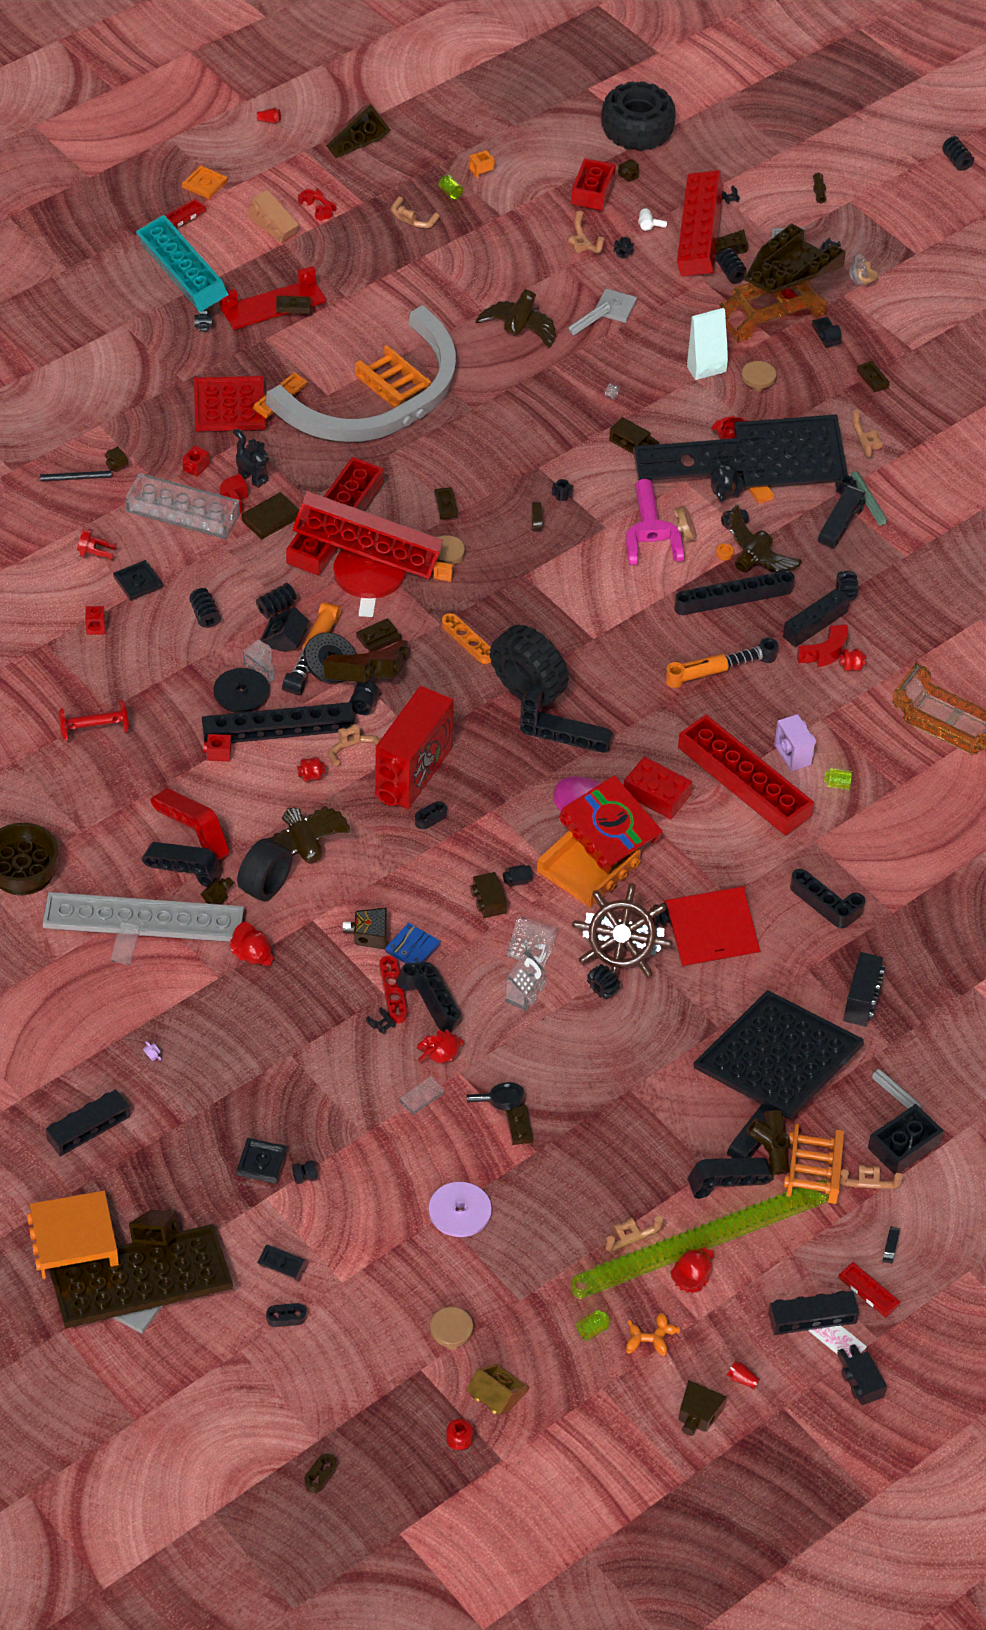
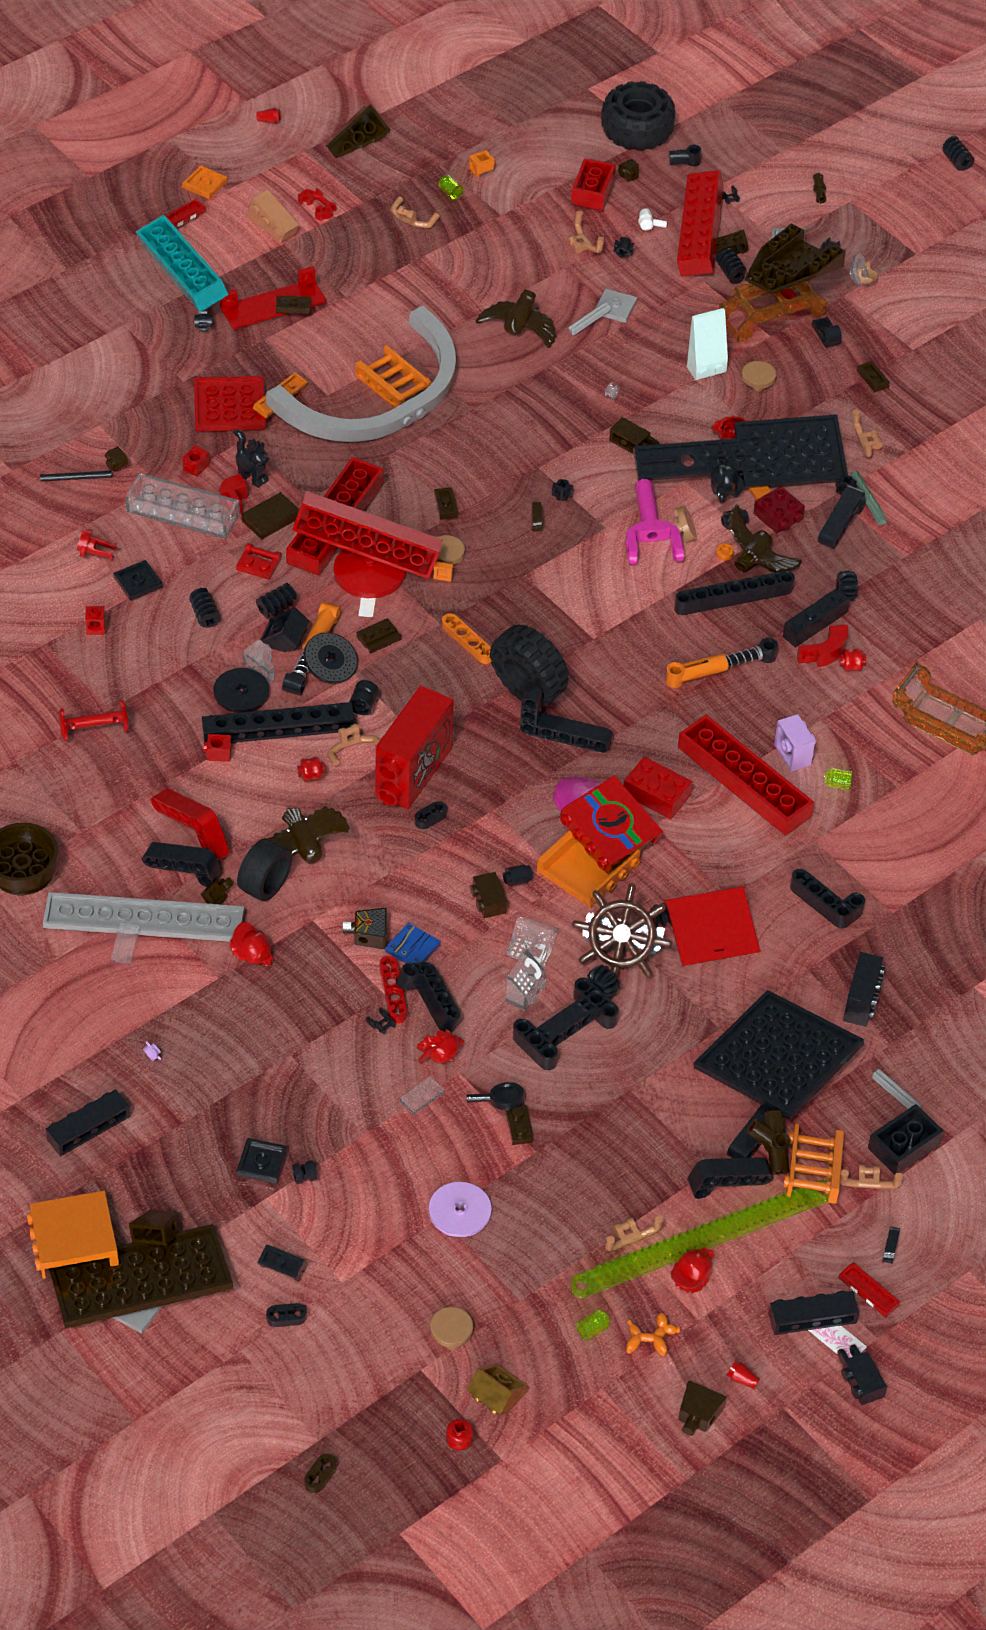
(258, 566): none -> red plate
(364, 666): dark brown arch -> none
(588, 1006): none -> black beam
(691, 156): none -> black piece
(779, 509): none -> dark red brick

